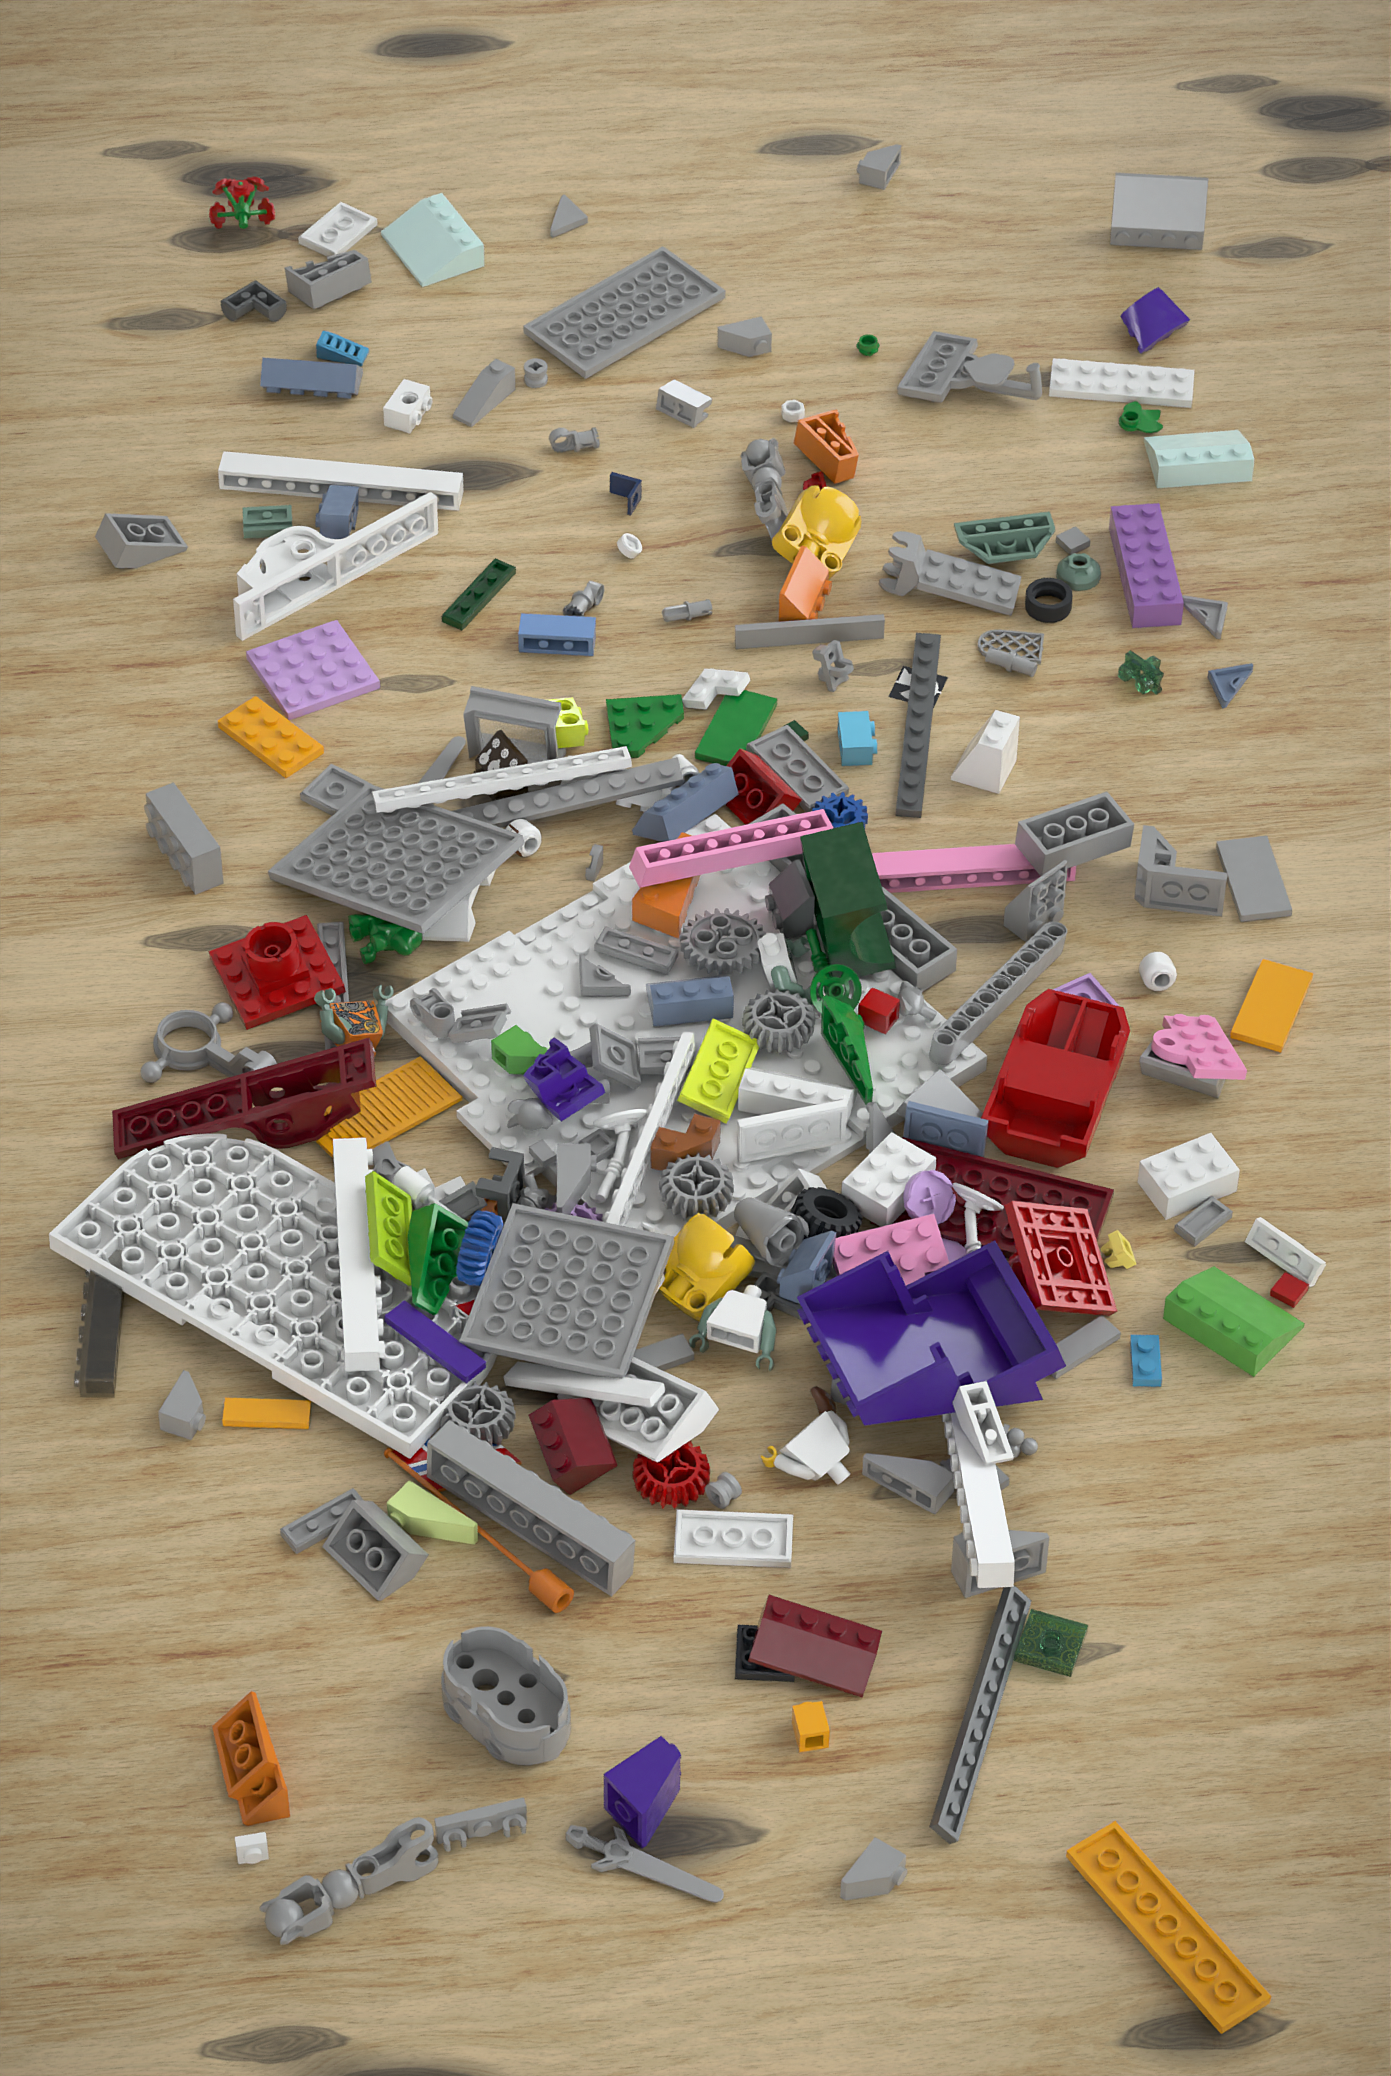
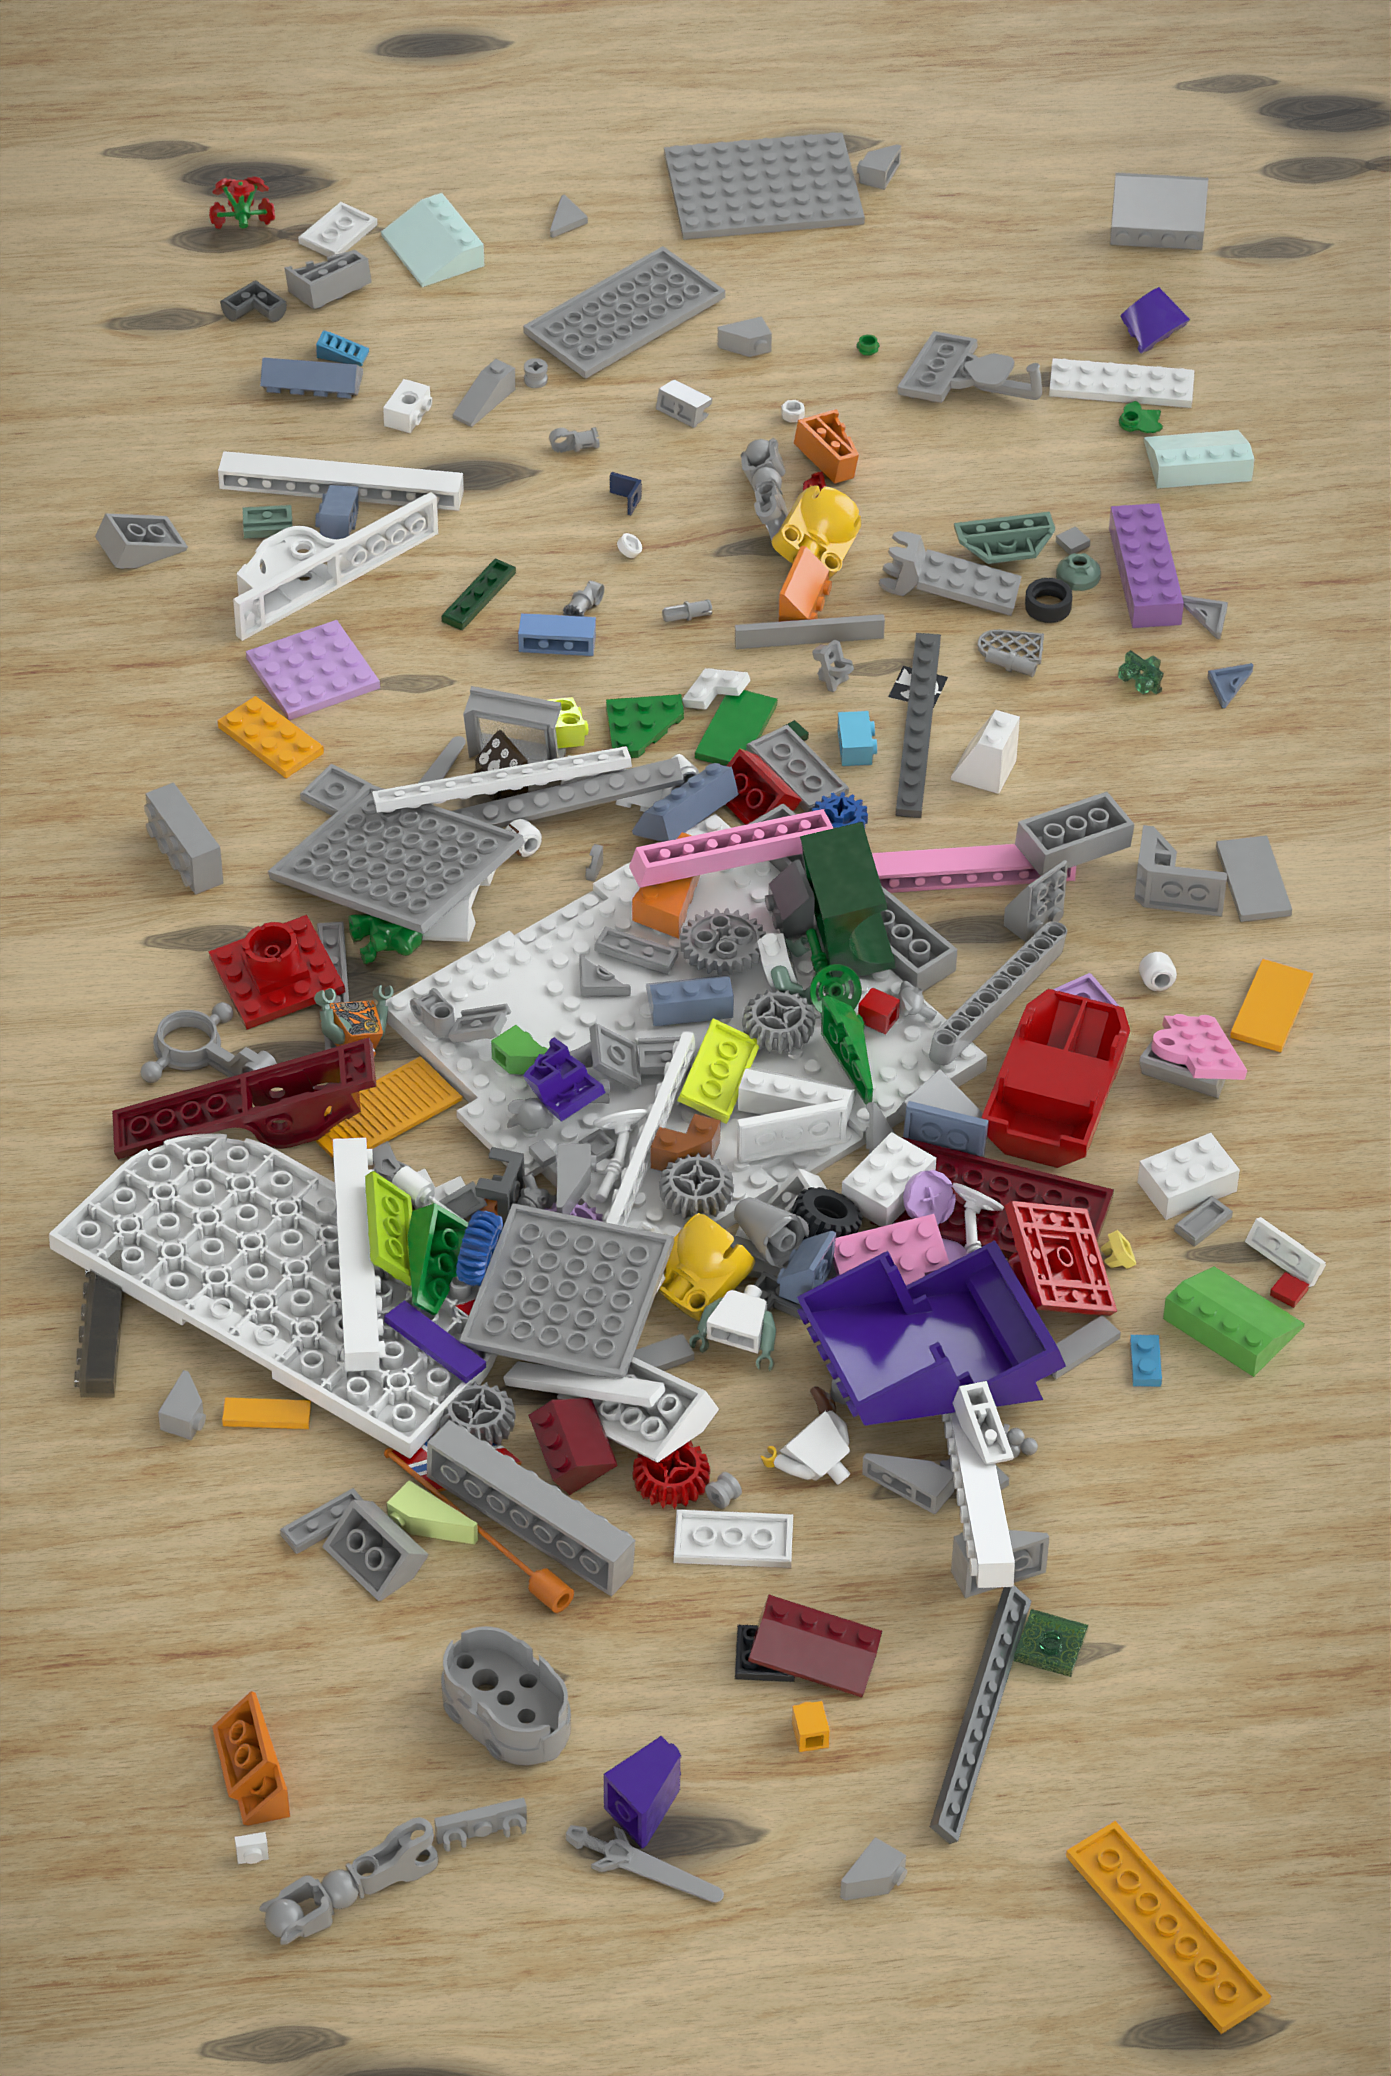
(763, 186): none -> light grey plate

